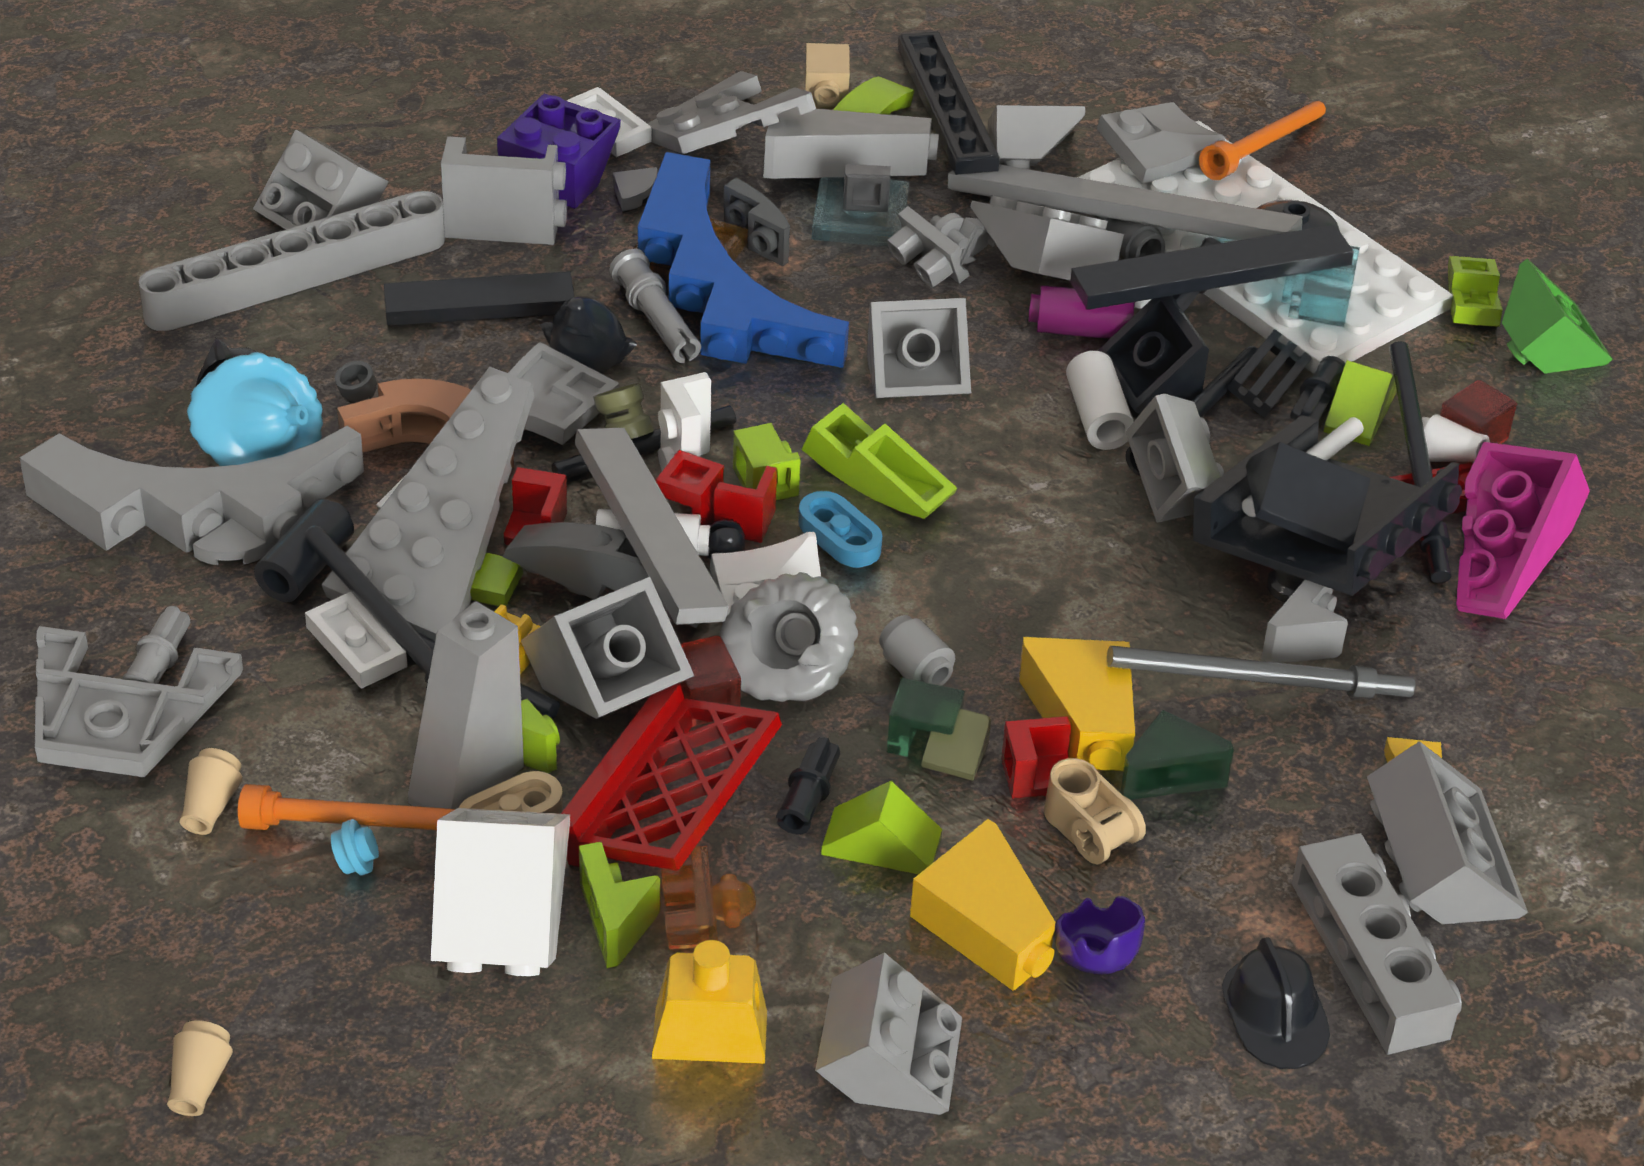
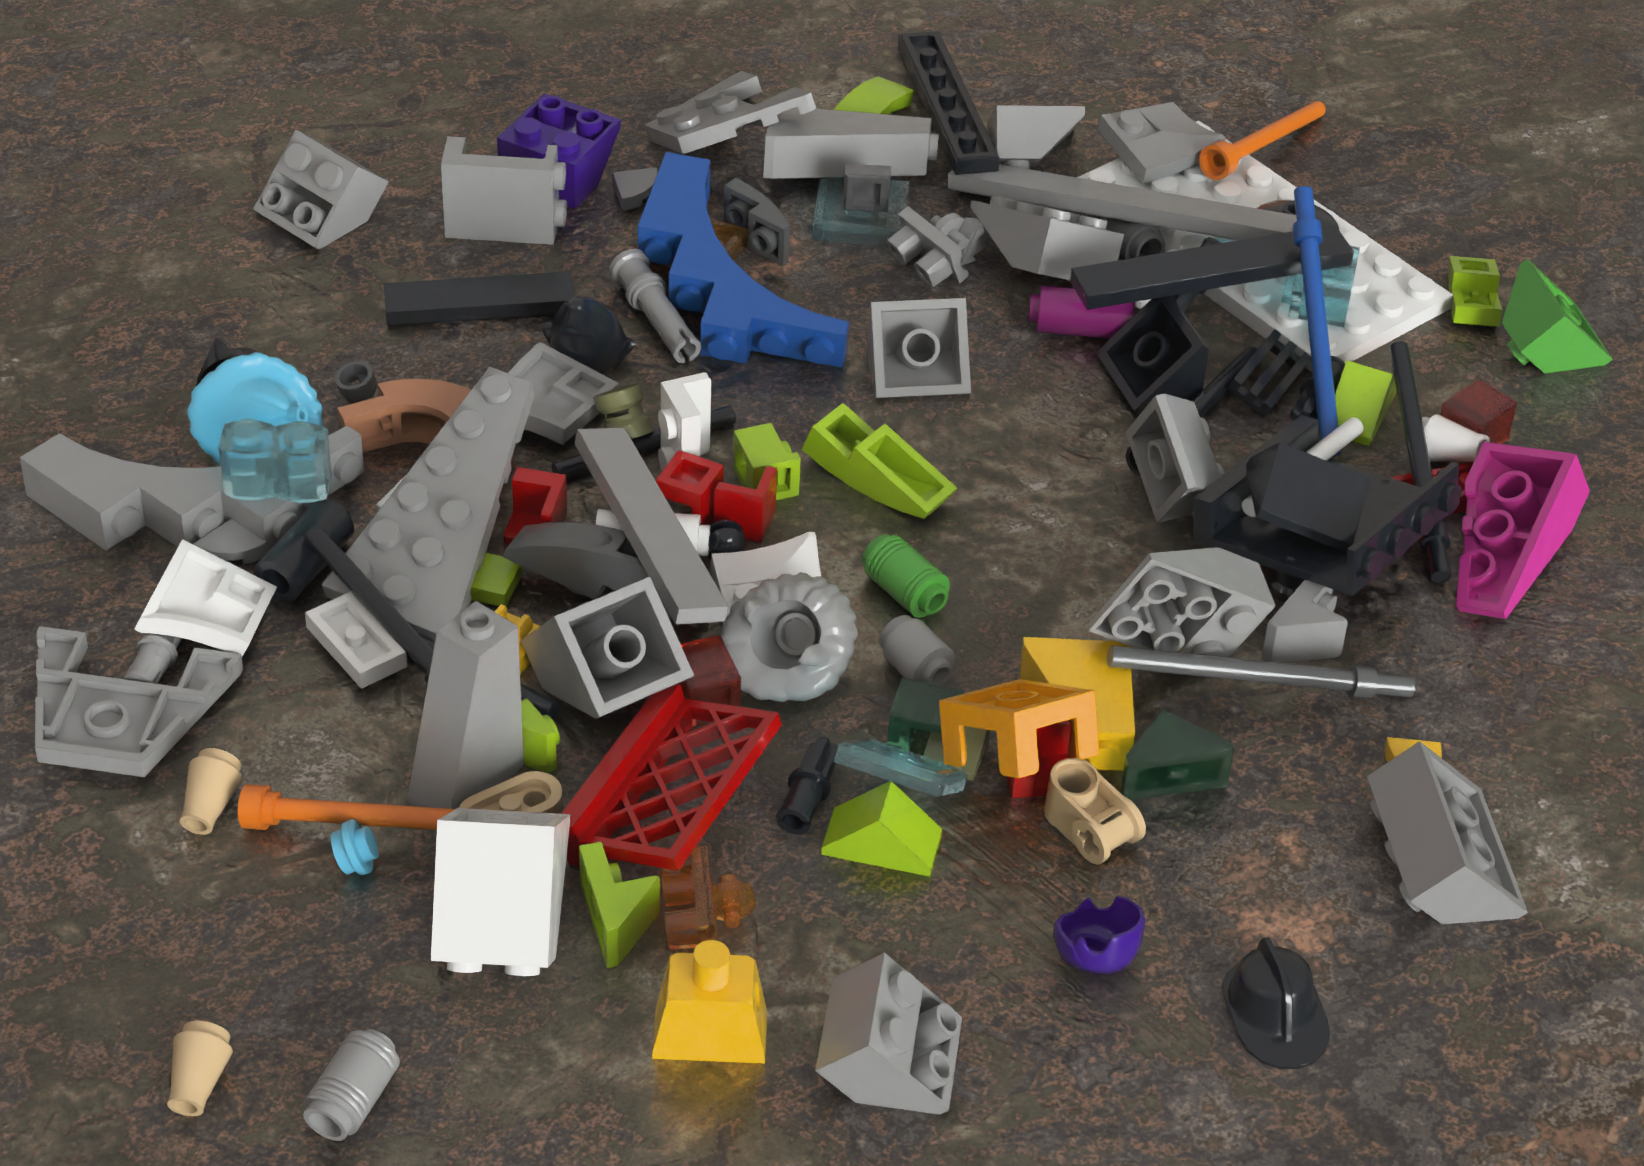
(206, 601): none -> white plate
(275, 461): none -> clear light blue brick
(291, 260): light grey beam -> none
(351, 1084): none -> light grey head
(633, 130): white plate -> none
(827, 73): tan brick -> none
(840, 529): dark azure plate -> none
(901, 766): none -> clear light blue tile
(906, 575): none -> bright green head
(986, 907): yellow slope -> none
(1015, 713): none -> light orange panel
(1099, 399): white brick -> none
(1187, 603): none -> light grey slope
(1308, 236): none -> blue bar
(1376, 943): light grey brick -> none

